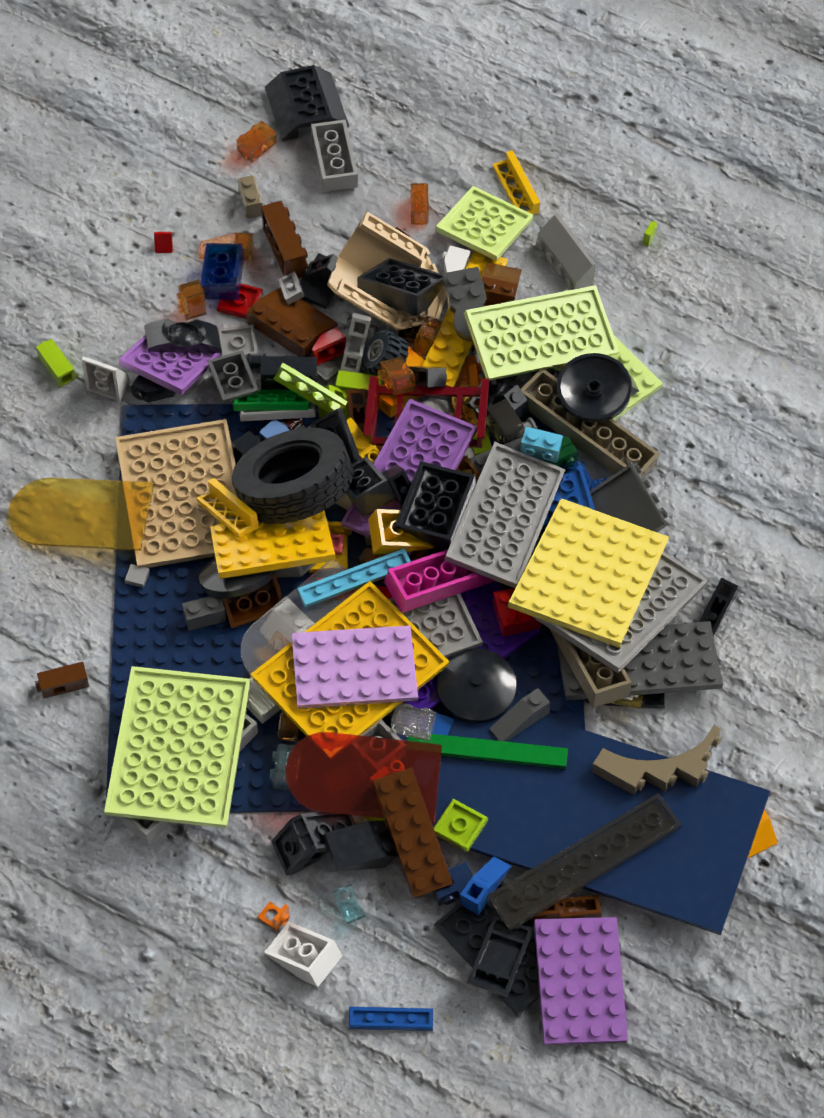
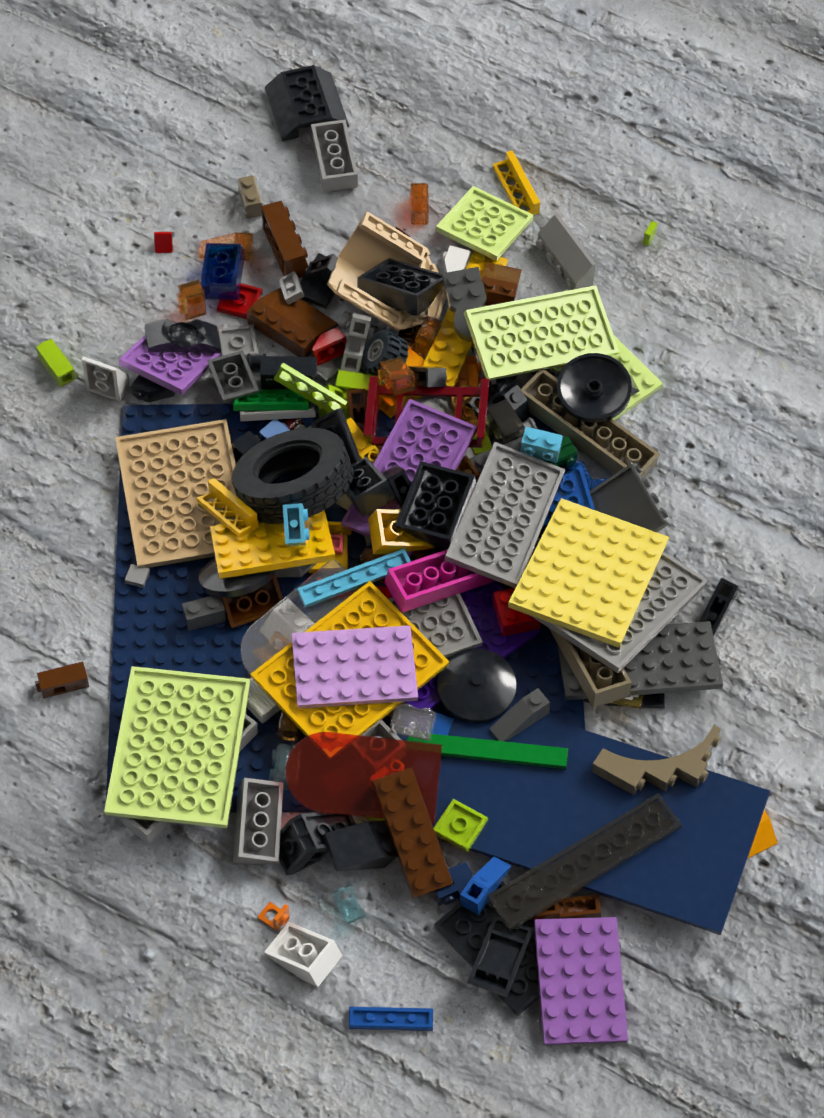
(82, 513): clear yellow piece -> none
(256, 141): clear orange brick -> none
(258, 822): none -> light grey slope
(294, 525): none -> medium azure brick

